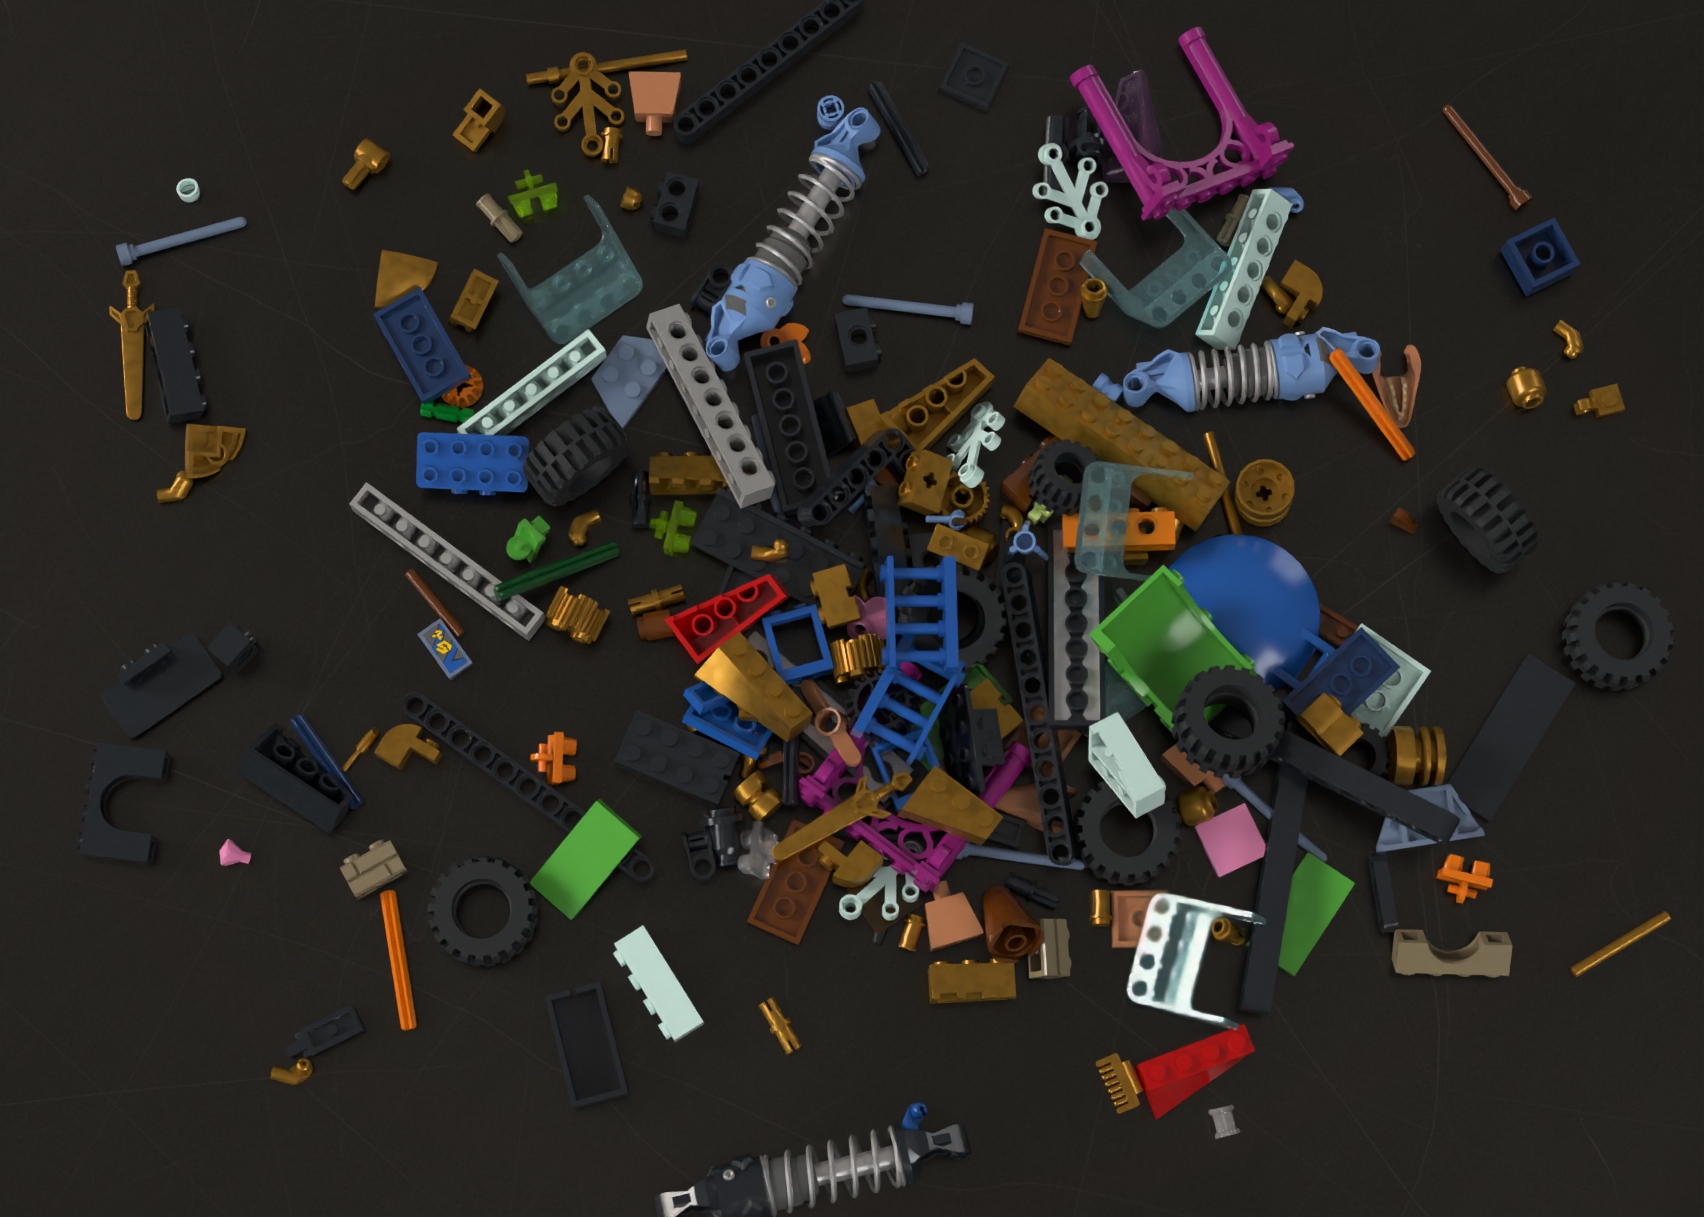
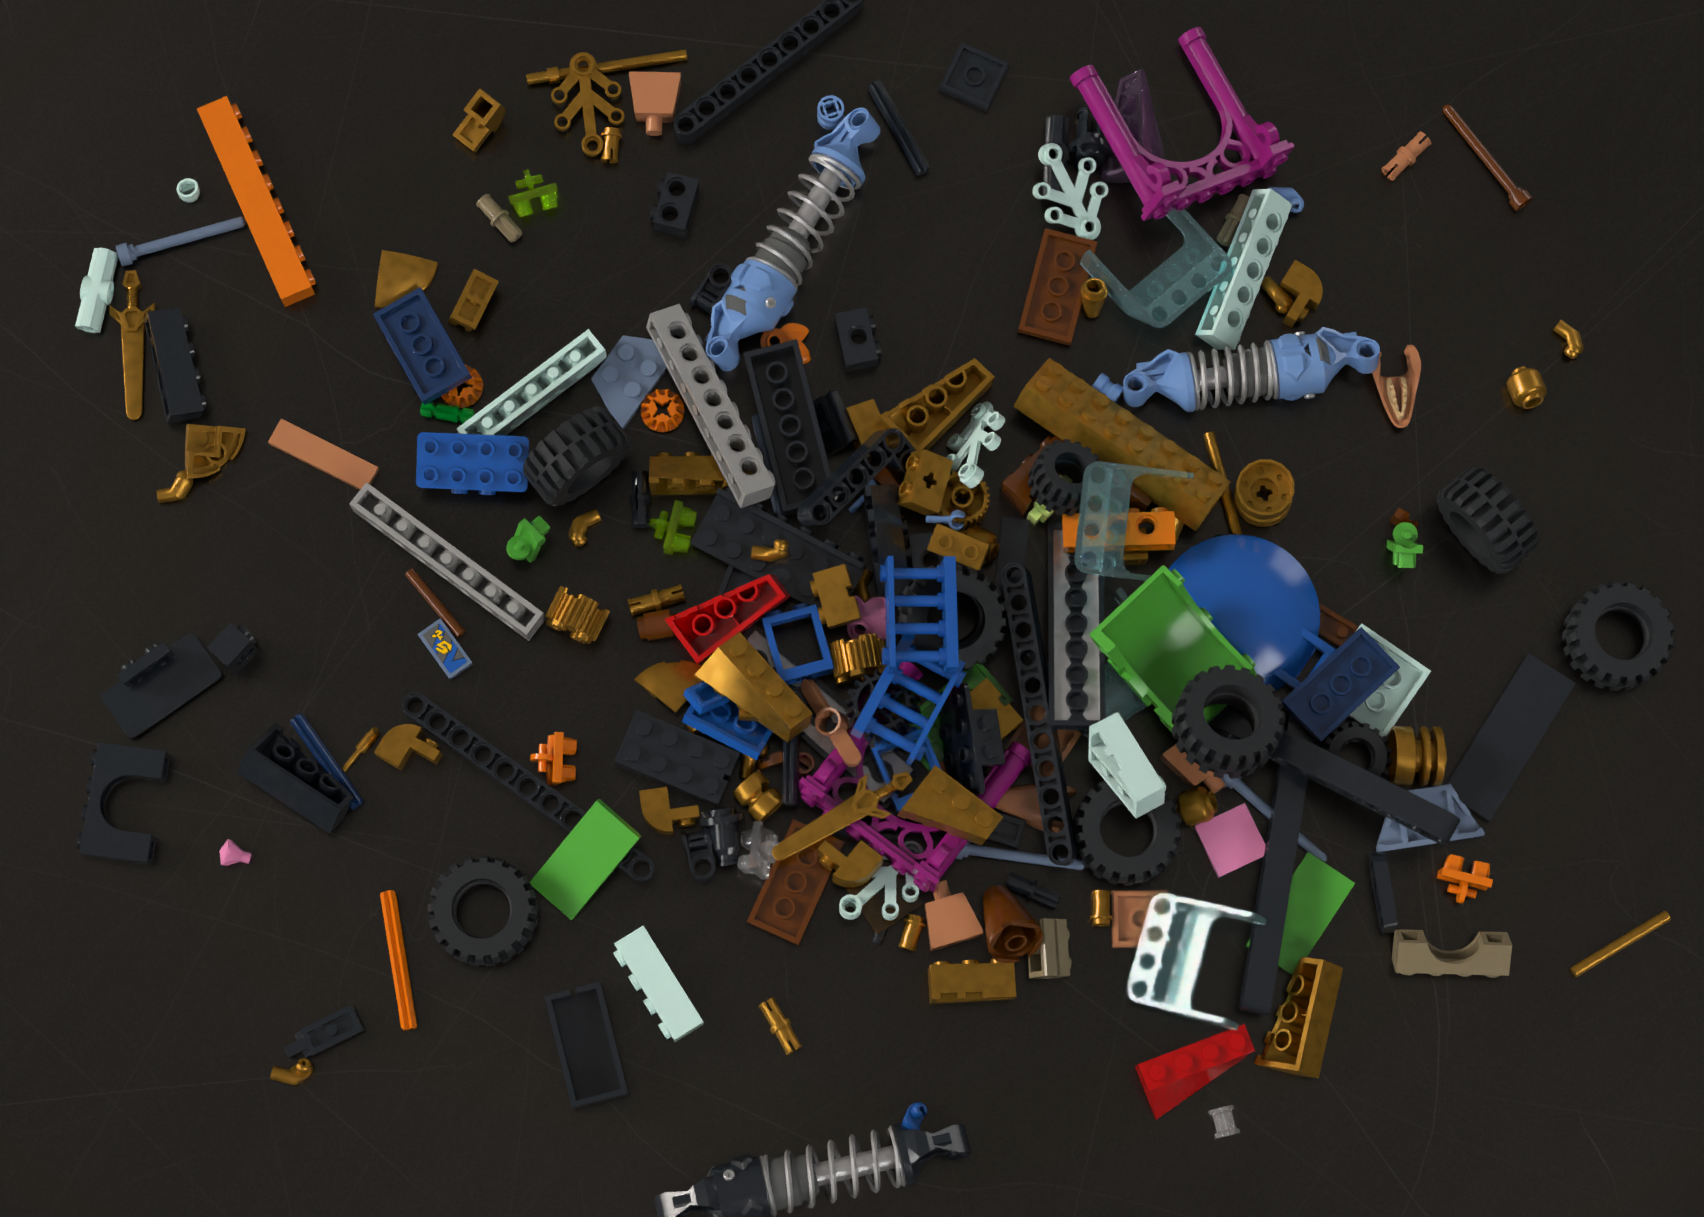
(97, 290): none -> light aqua piece
(256, 202): none -> orange brick
(322, 455): none -> nougat tile
(368, 159): pearl gold axle -> none
(373, 868): dark tan brick -> none
(556, 570): dark green axle -> none
(583, 289): clear light blue windscreen -> none
(631, 199): pearl gold hinge -> none
(658, 814): none -> pearl gold brick
(662, 423): none -> orange gear
(669, 682): none -> pearl gold brick
(961, 313): sand blue piece -> none
(1014, 517): pearl gold arm -> none
(1025, 543): medium blue plant -> none
(1128, 1080): pearl gold piece -> none
(1224, 929): pearl gold pin -> none
(1303, 1020): none -> pearl gold wedge
(1330, 725): pearl gold brick -> none
(1371, 404): orange axle -> none
(1405, 545): none -> bright green hips
(1406, 155): none -> nougat pin
(1540, 256): dark blue brick -> none
(1602, 401): pearl gold plate -> none

